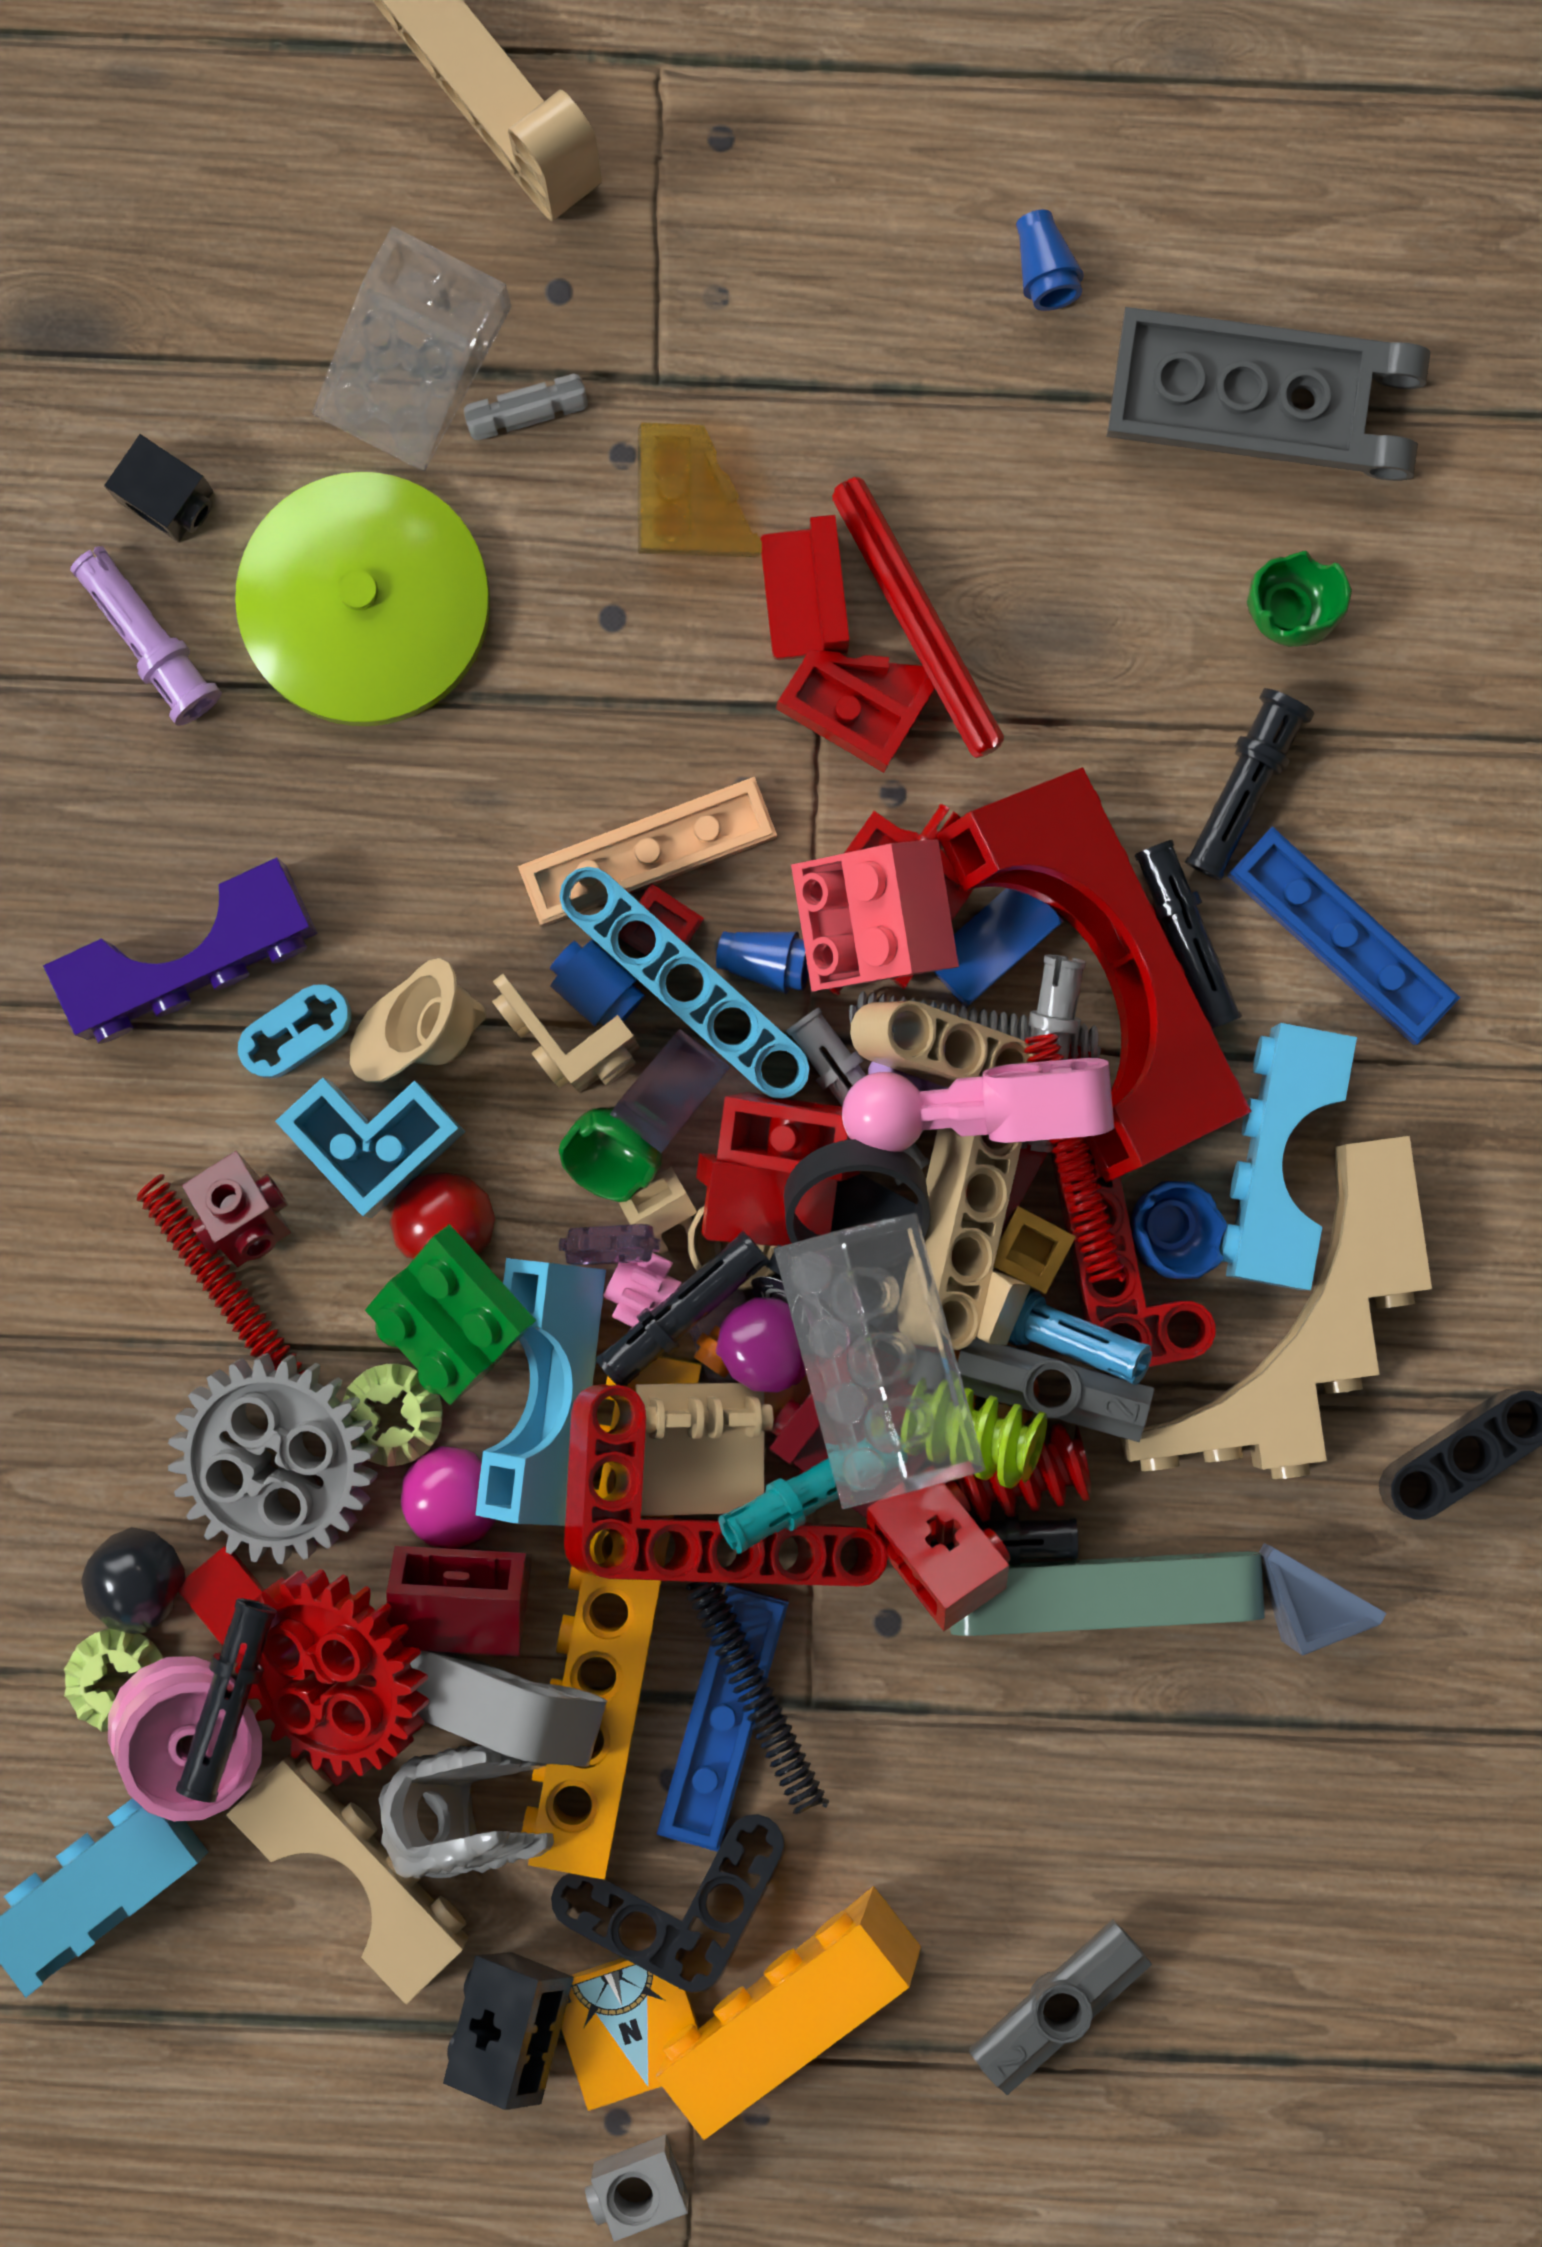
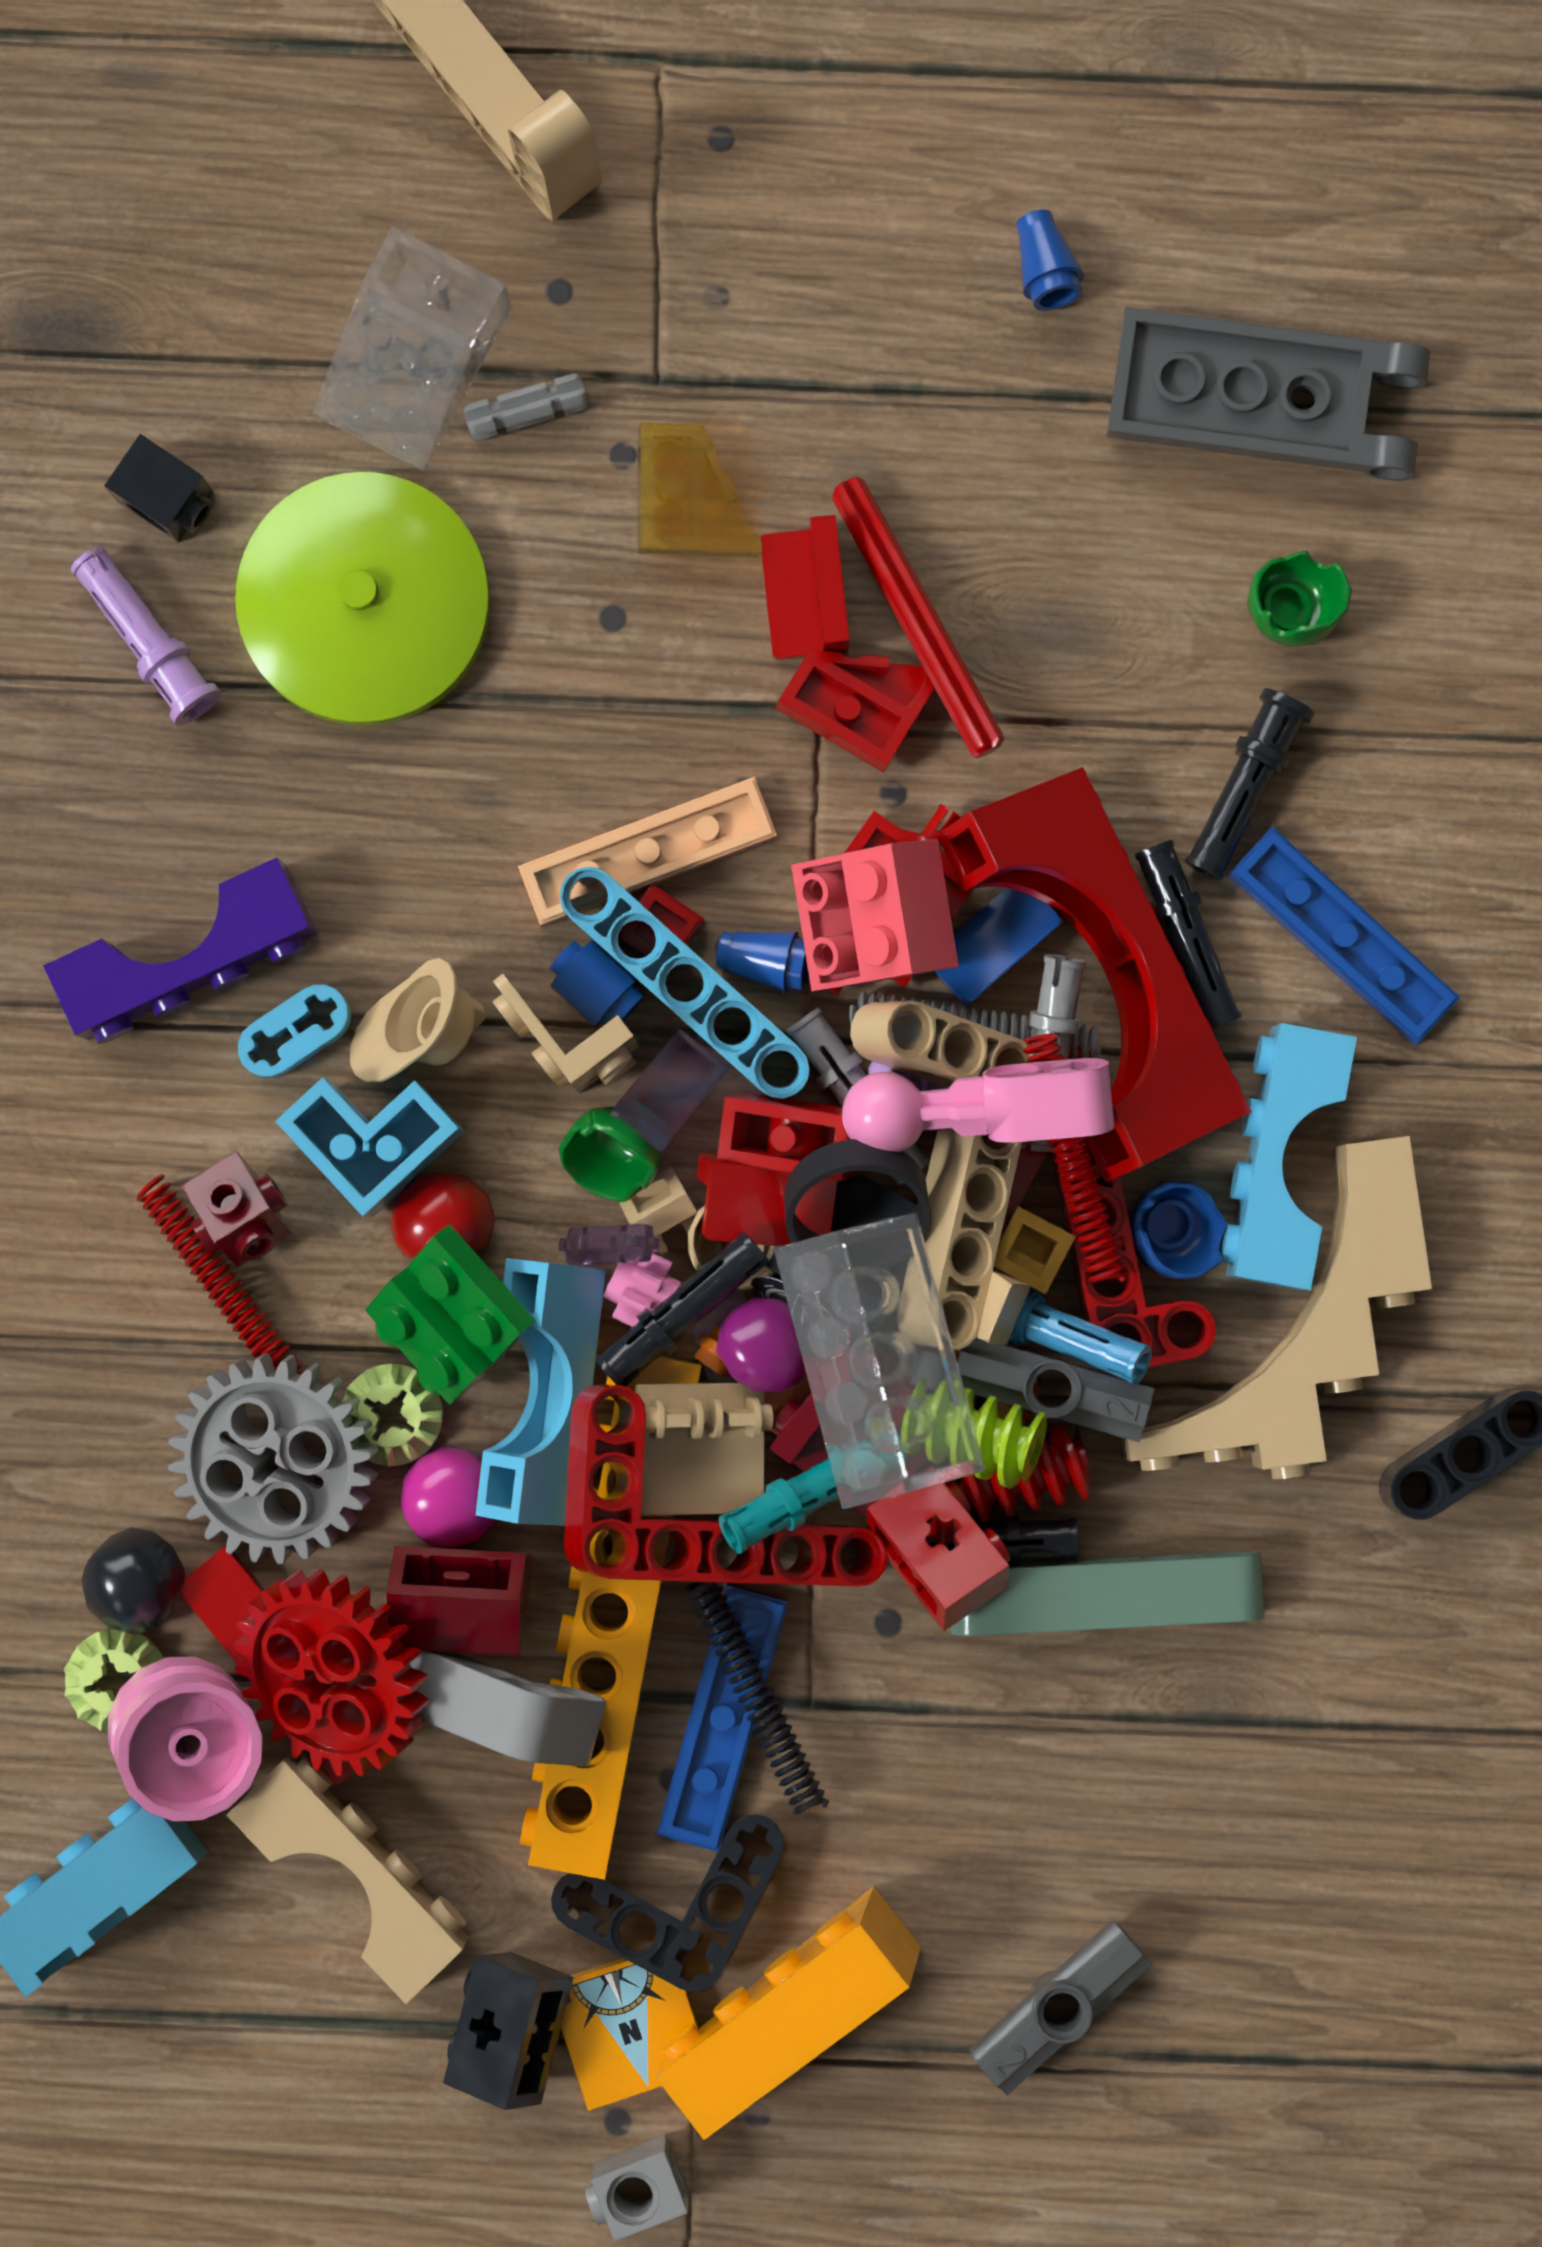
(249, 1626): black pin -> none
(446, 1786): light grey piece -> none
(1310, 1607): sand blue slope -> none

